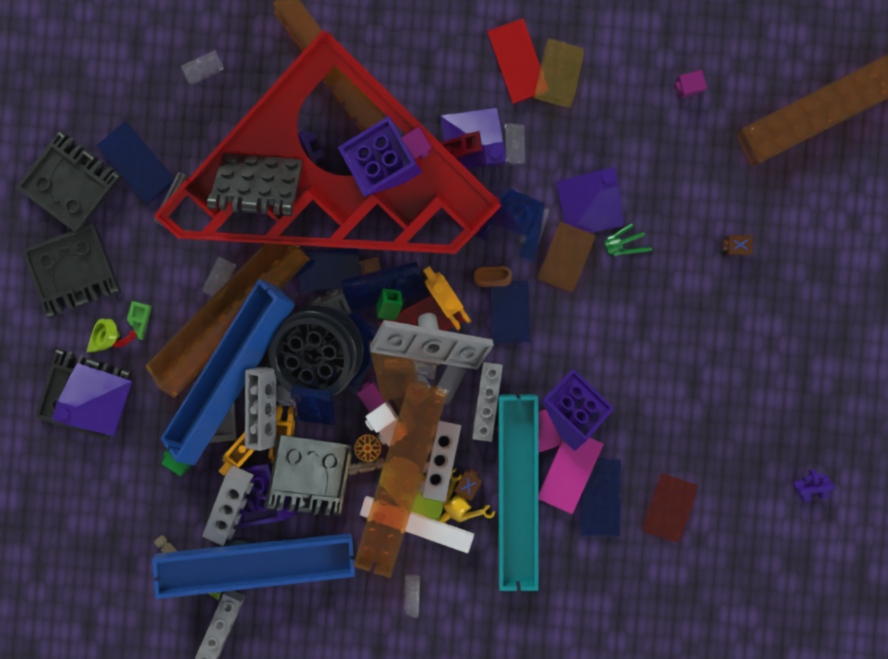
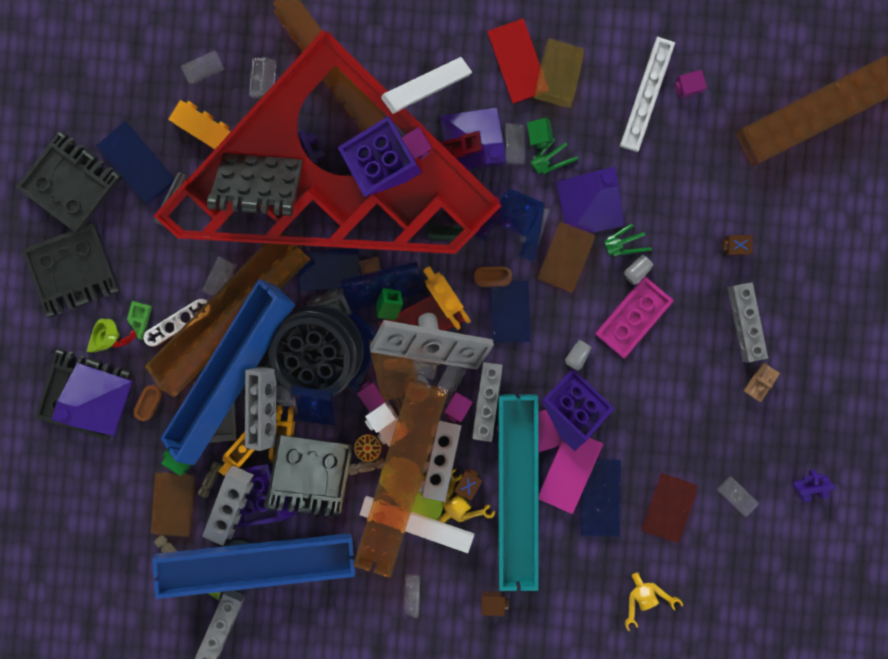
(148, 403): none -> dark orange tile
(172, 504): none -> clear orange piece
(175, 319): none -> white beam
(199, 124): none -> light orange brick
(210, 479): none -> dark tan axle
(261, 76): none -> clear slope
(426, 85): none -> white tile
(443, 233): none -> clear green slope
(458, 407): none -> magenta brick
(493, 603): none -> reddish brown brick
(540, 133): none -> green brick
(540, 162): none -> green plant
(578, 355): none -> light grey piece
(634, 317): none -> dark pink tile
(638, 270): none -> light grey piece
(646, 598): none -> yellow piece
(647, 94): none -> white tile
(738, 496): none -> clear plate
(747, 322): none -> light grey brick
(761, 382): none -> medium nougat hips

